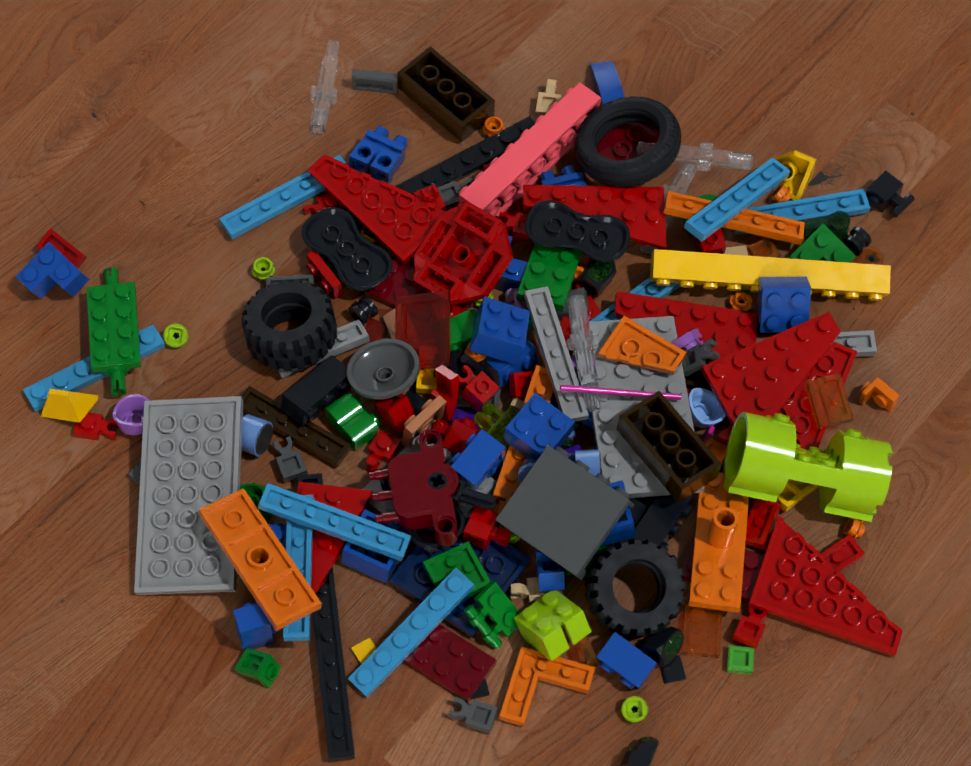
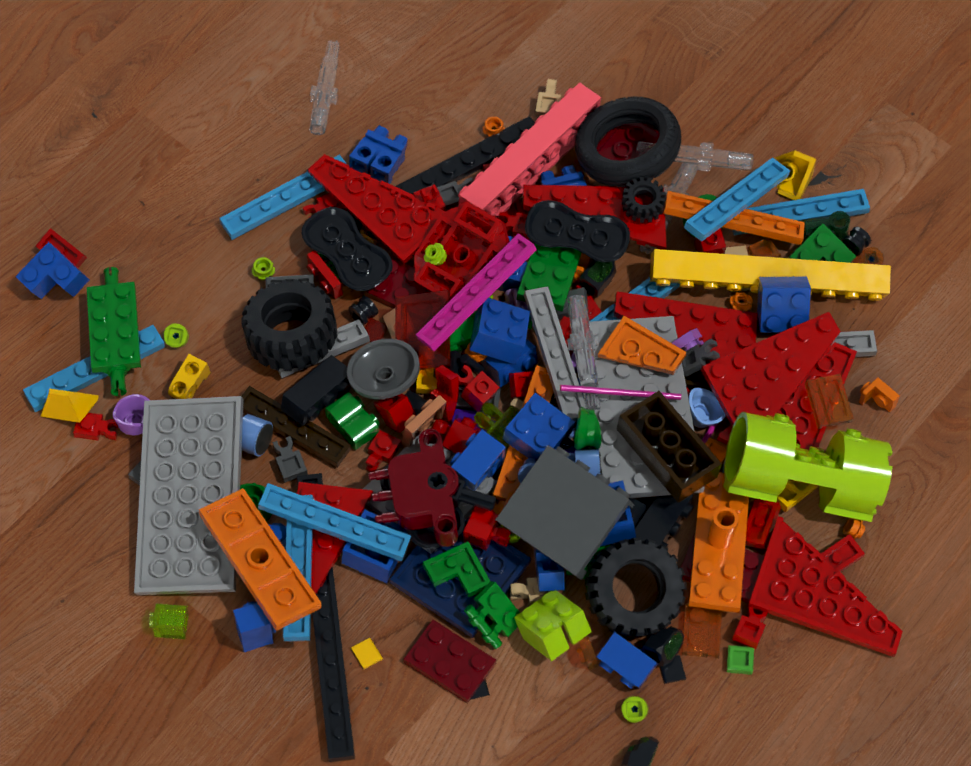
(169, 621): none -> clear neon green brick
(188, 378): none -> yellow leg
(258, 666): green bracket -> none
(375, 81): dark grey plate -> none
(411, 632): dark azure plate -> none
(439, 257): none -> lime plate
(446, 94): dark brown brick -> none
(476, 292): none -> dark pink plate
(477, 716): dark grey plate -> none
(534, 666): orange plate -> none
(587, 430): none -> green piece
(606, 81): blue slope -> none
(643, 188): none -> black tyre
(781, 194): orange plate -> none
(886, 192): black brick -> none

